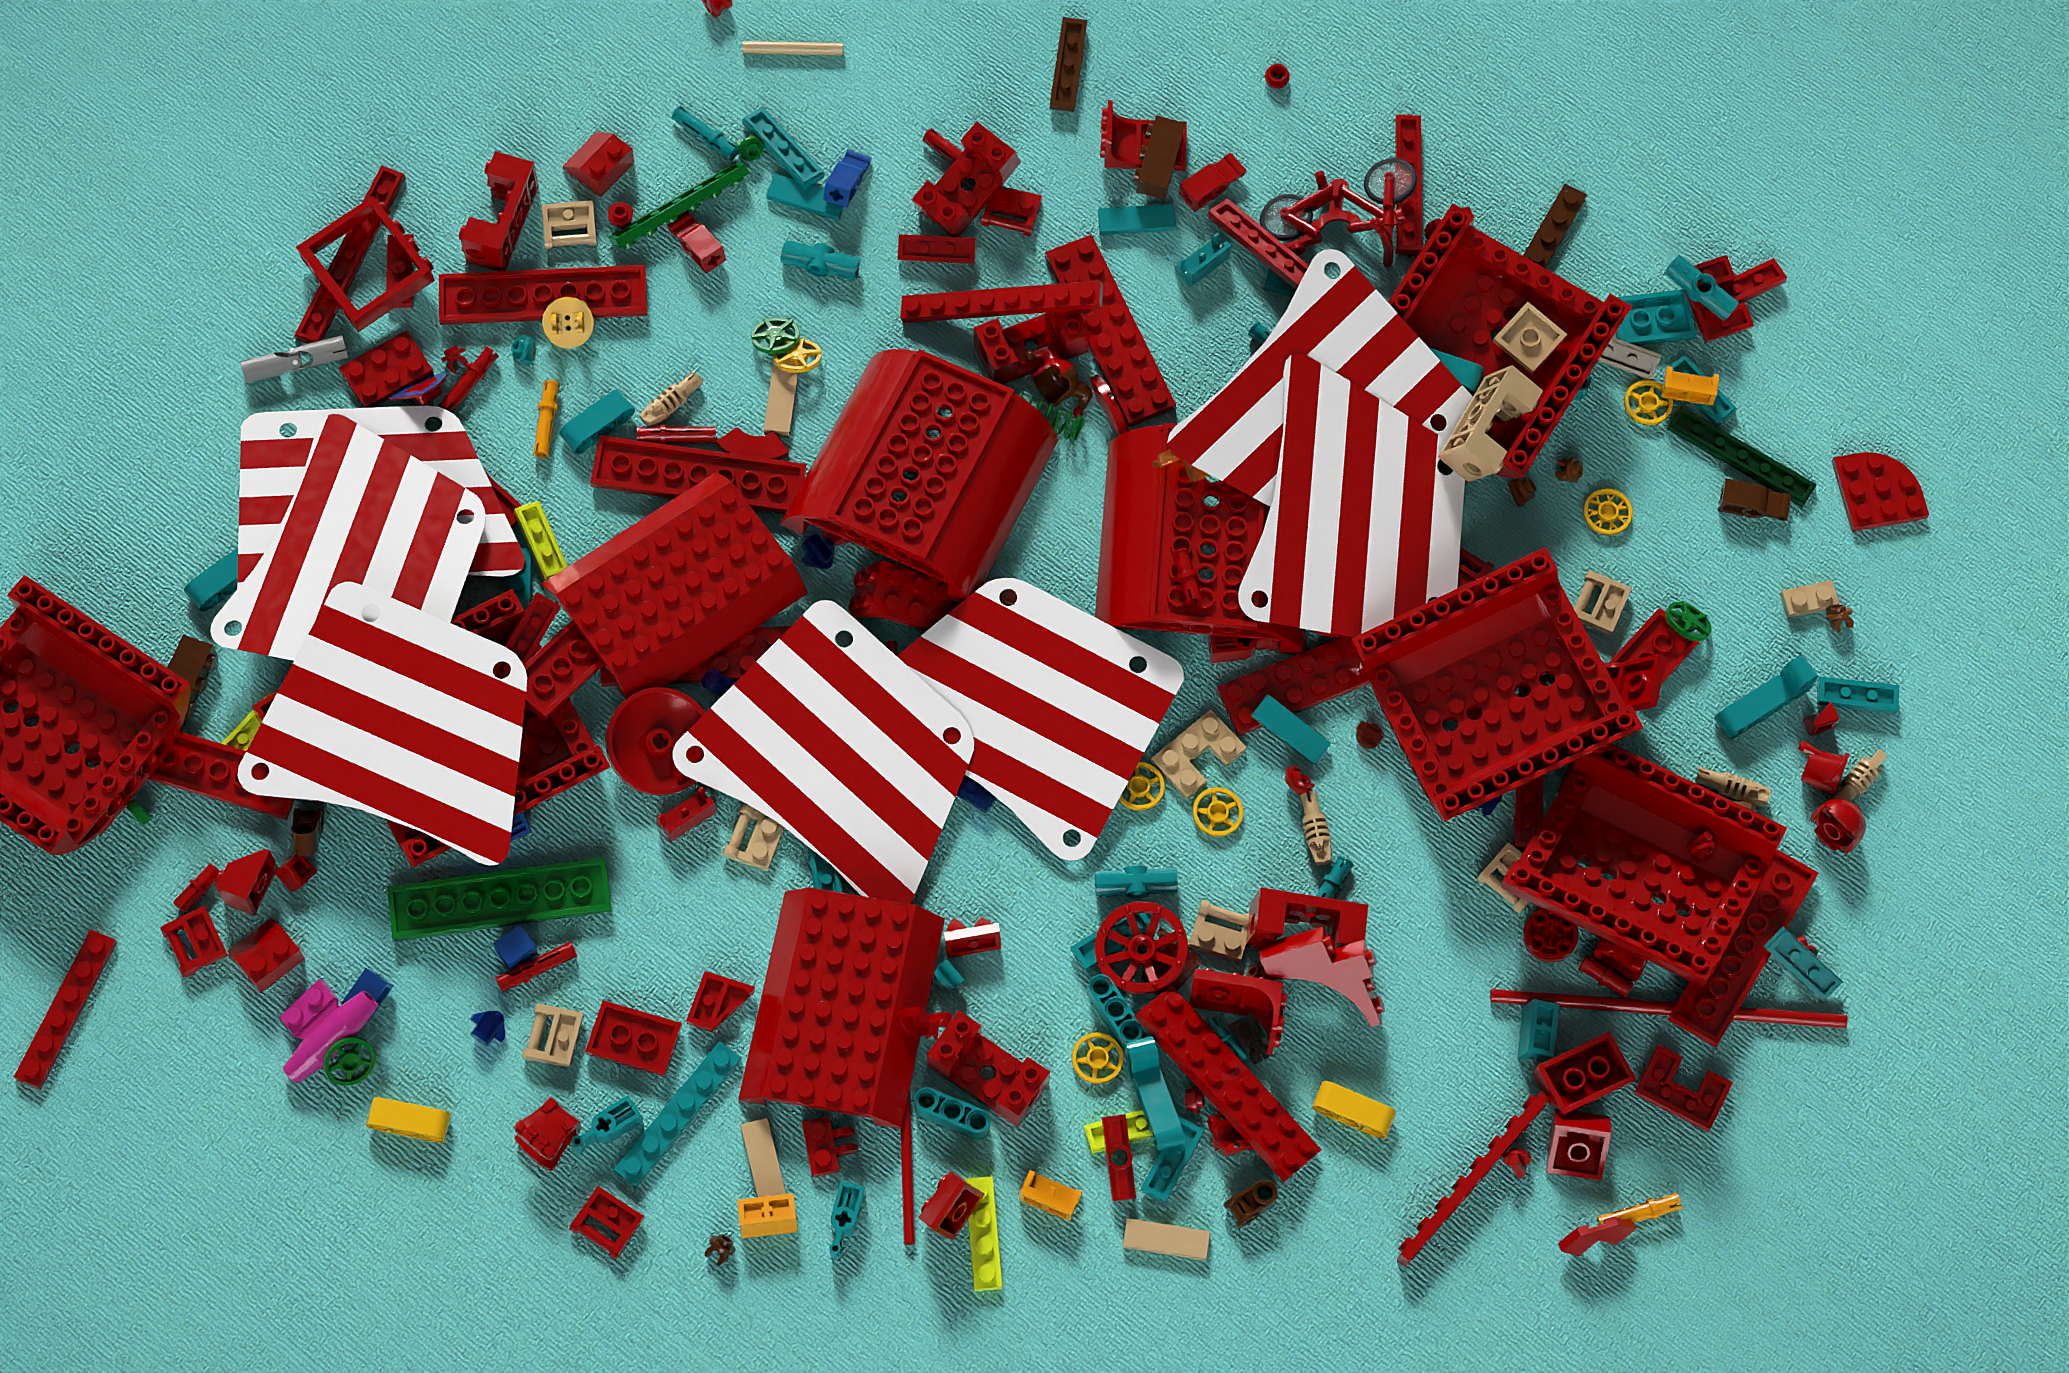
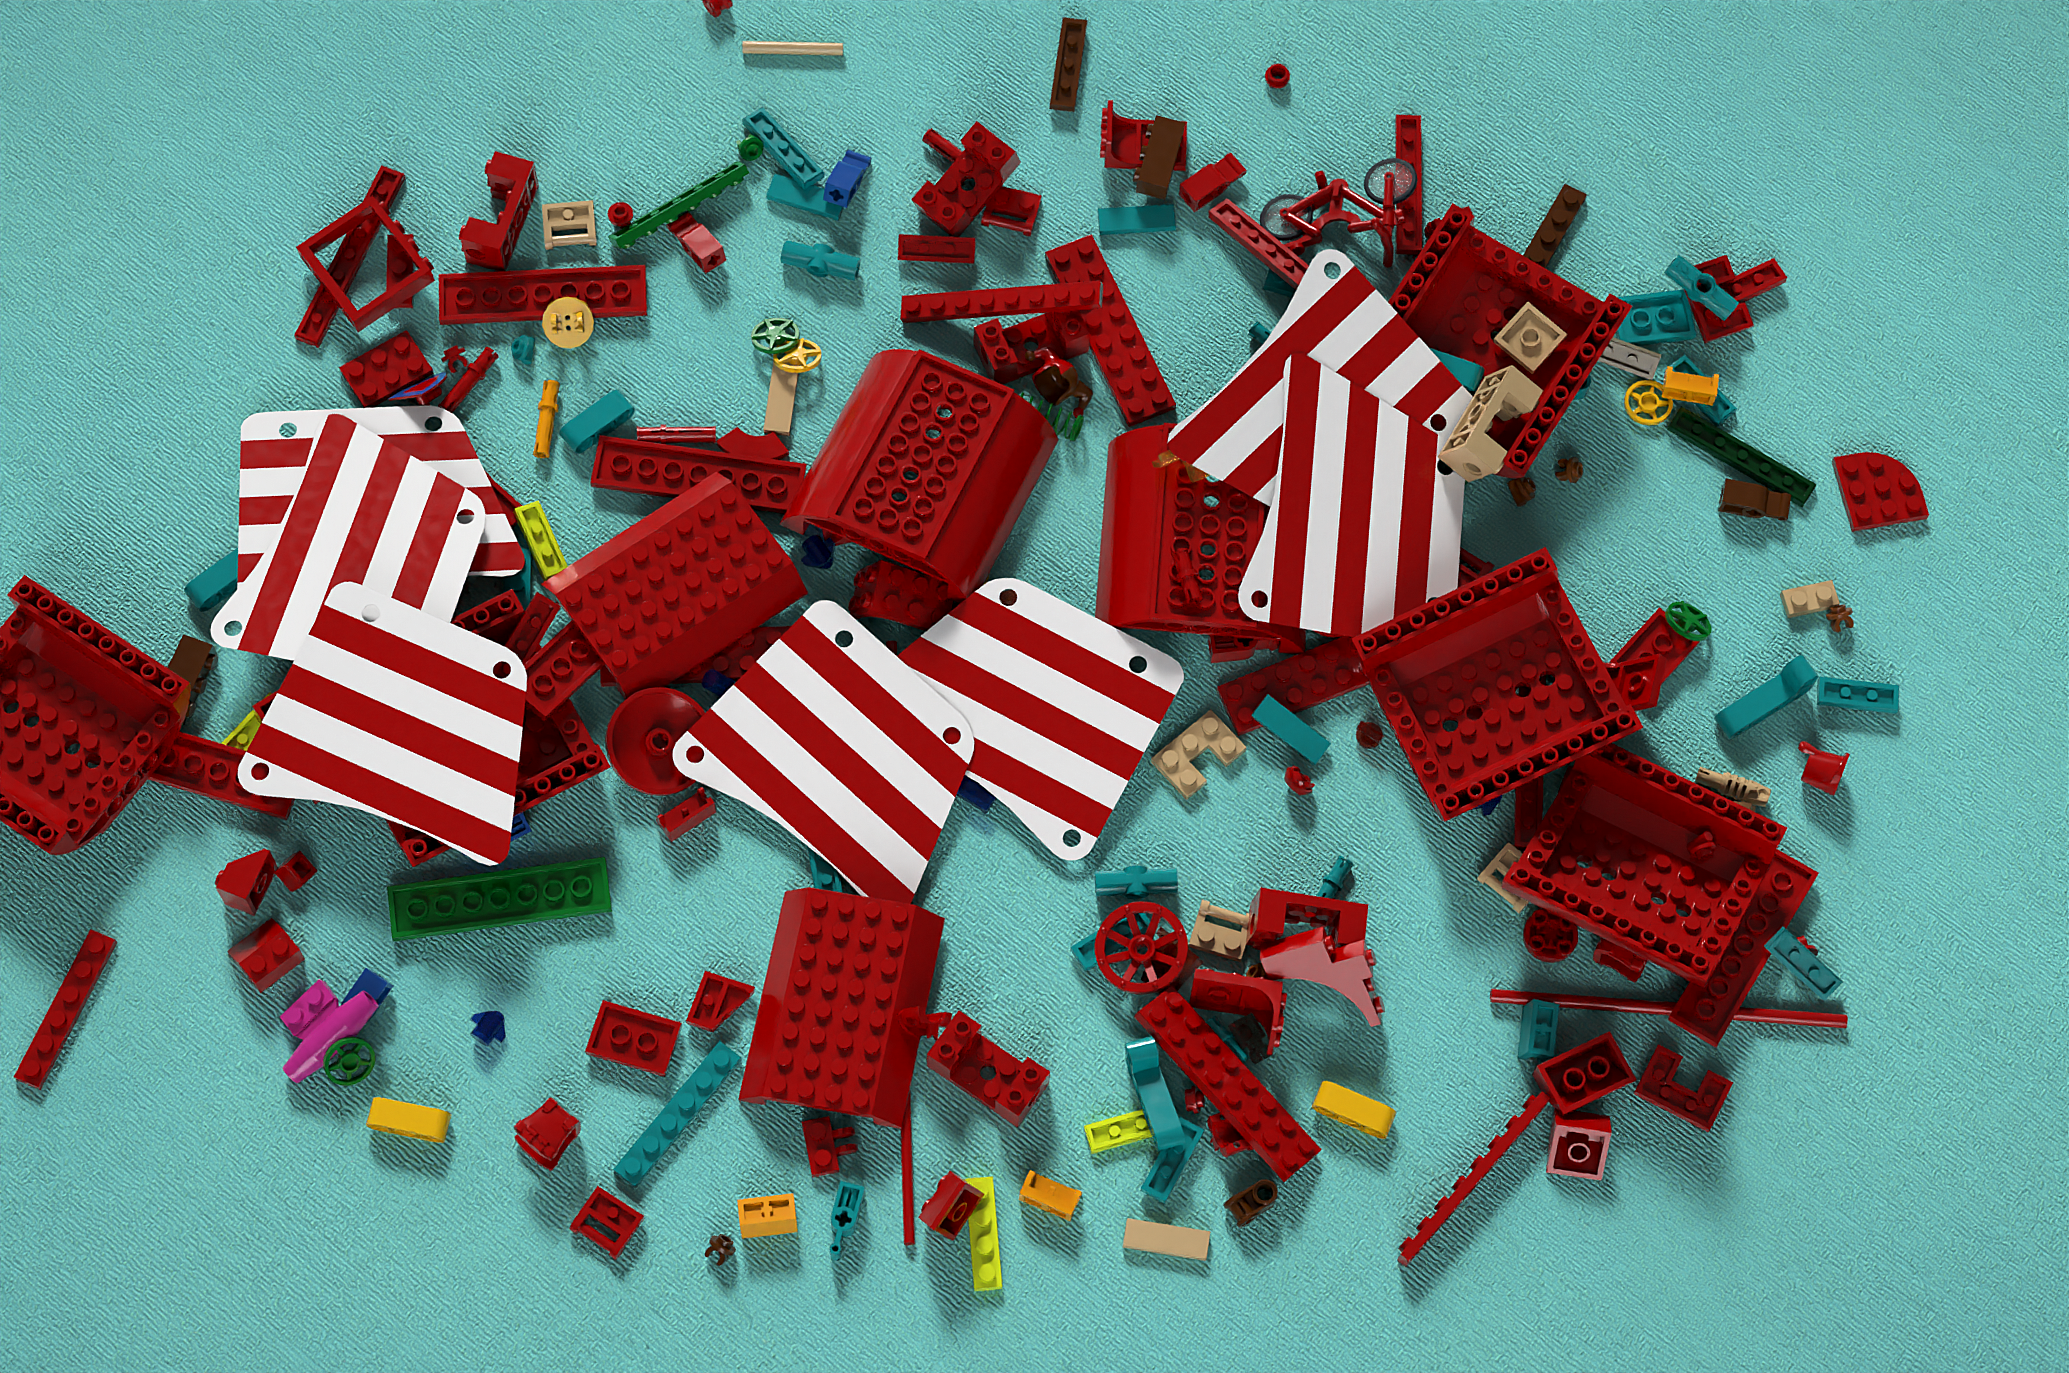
(138, 812): green tile -> none
(196, 888): red axle -> none
(202, 937): red plate -> none
(280, 363): light grey piece -> none
(307, 831): reddish brown piece -> none
(515, 948): blue panel -> none
(535, 967): red pin -> none
(561, 1039): tan plate -> none
(600, 162): red slope -> none
(620, 1118): teal piece -> none
(670, 400): tan hinge -> none
(713, 138): teal pin -> none
(762, 842): tan plate -> none
(762, 1158): tan tile -> none
(942, 1103): teal beam -> none
(947, 976): teal plate -> none
(966, 941): red tile -> none
(1097, 1058): yellow wheel -> none
(1108, 405): red tile -> none
(1114, 999): teal beam -> none
(1117, 1138): red piece -> none
(1140, 786): yellow wheel -> none
(1203, 260): teal hinge -> none
(1217, 812): yellow wheel -> none
(1316, 830): tan hinge -> none
(1517, 1159): red plate -> none
(1583, 1237): red tile -> none
(1605, 976): red pin -> none
(1607, 512): yellow wheel -> none
(1608, 604): tan plate -> none
(1650, 1209): light orange pin -> none
(1821, 721): red slope -> none
(1839, 824): red cylinder -> none
(1861, 777): tan hinge -> none

